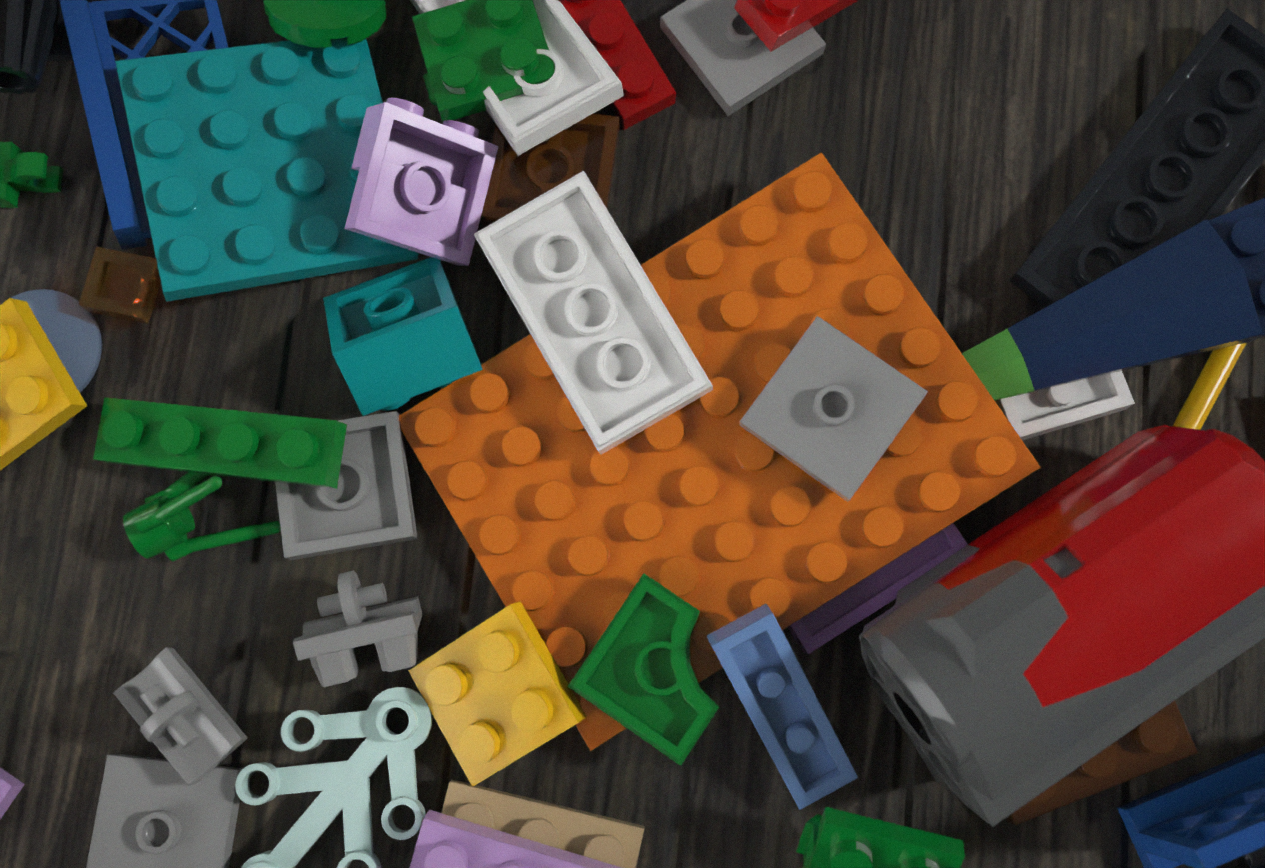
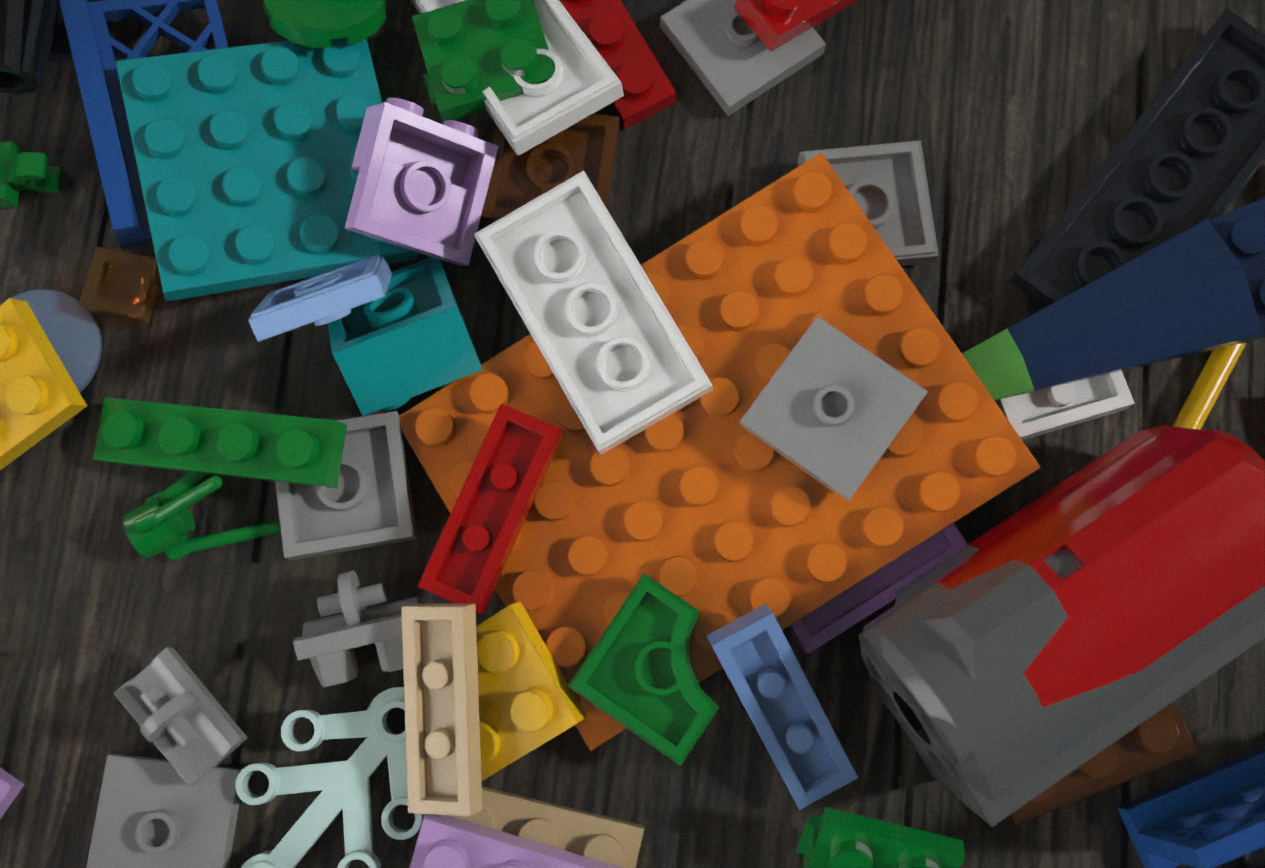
(321, 297): none -> light blue plate
(441, 708): none -> tan plate
(491, 508): none -> red plate
(892, 193): none -> light grey plate

